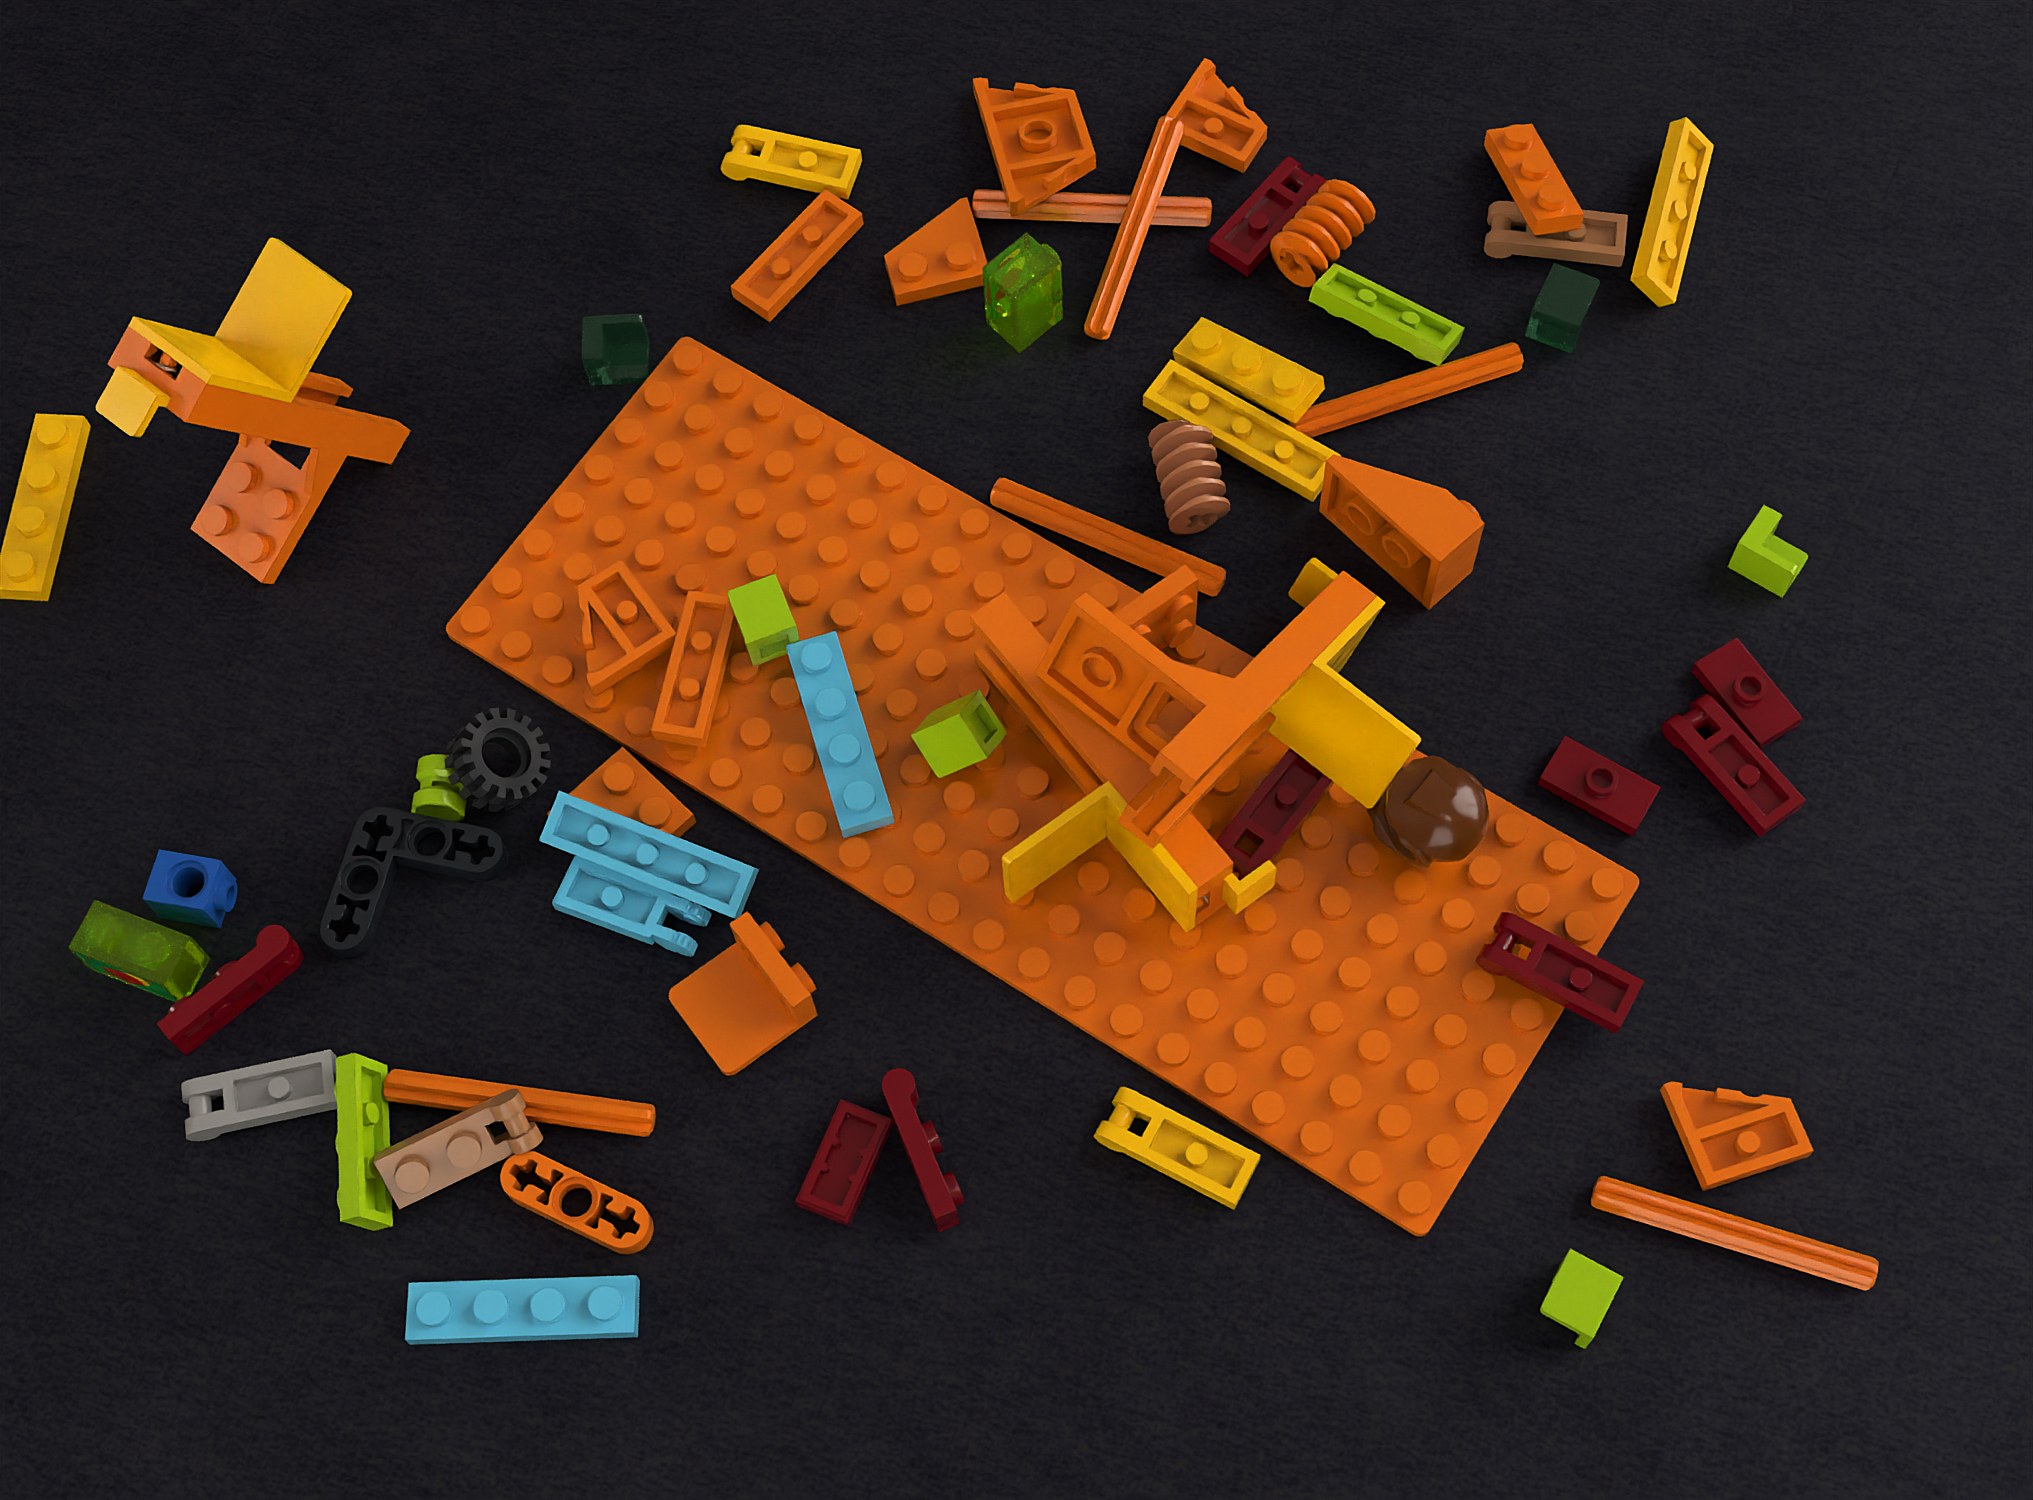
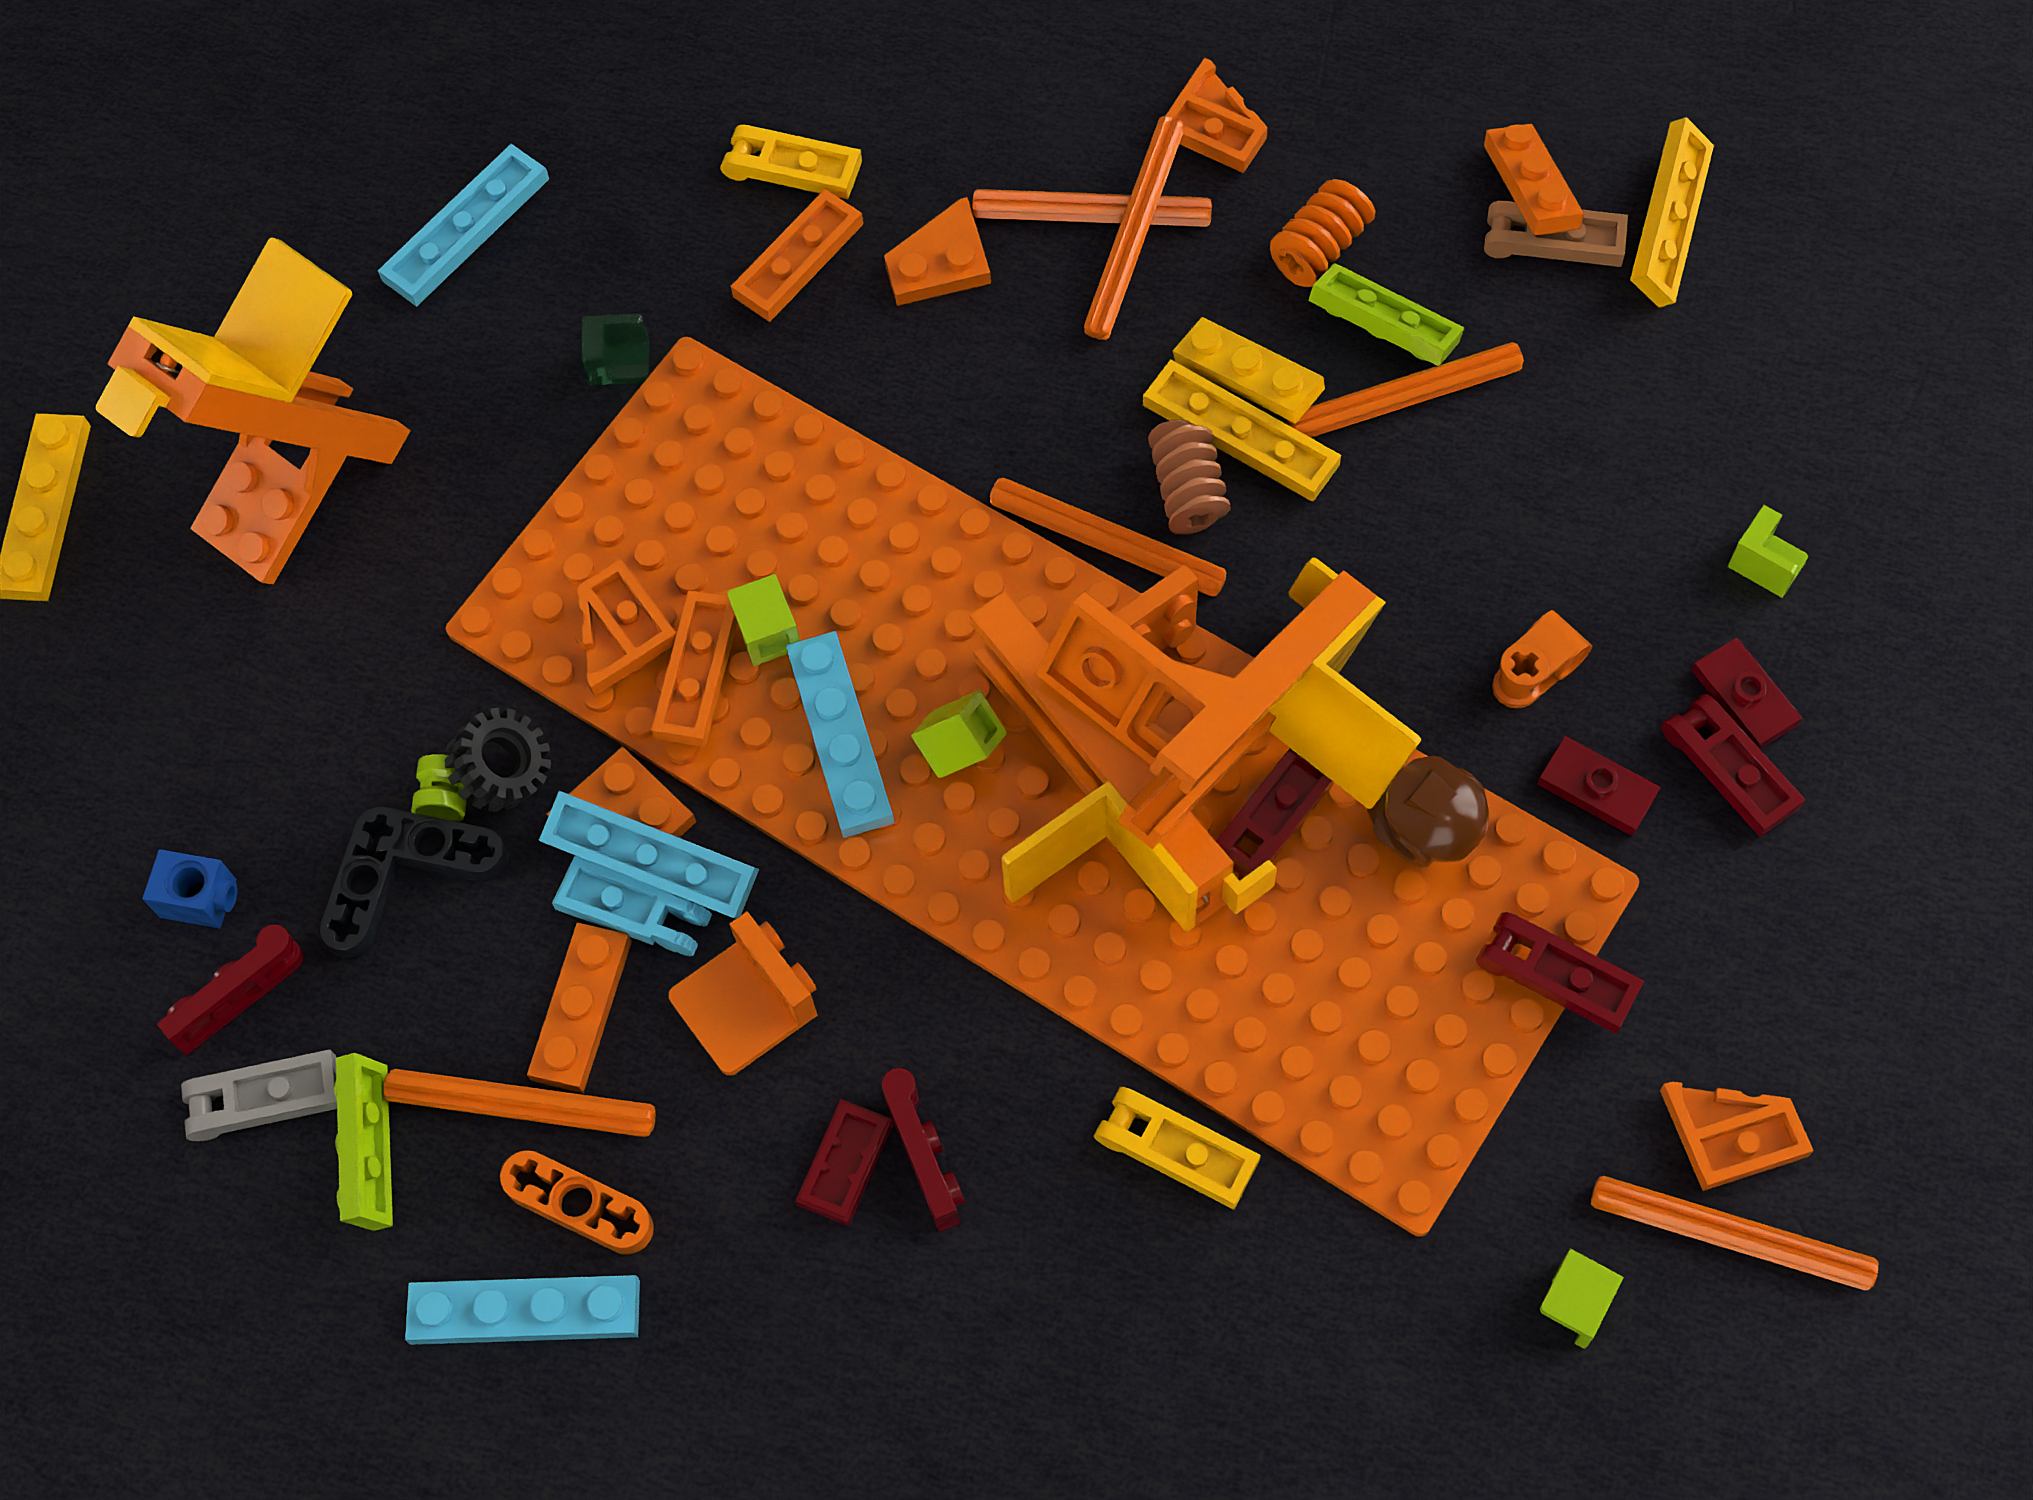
(139, 952): clear neon green brick -> none
(456, 1148): medium nougat plate -> none
(463, 225): none -> medium azure plate
(579, 1008): none -> orange plate
(1023, 291): clear neon green brick -> none
(1034, 140): orange wing -> none
(1249, 231): dark red plate -> none
(1404, 525): orange slope -> none
(1538, 661): none -> orange piece
(1562, 308): clear green panel -> none

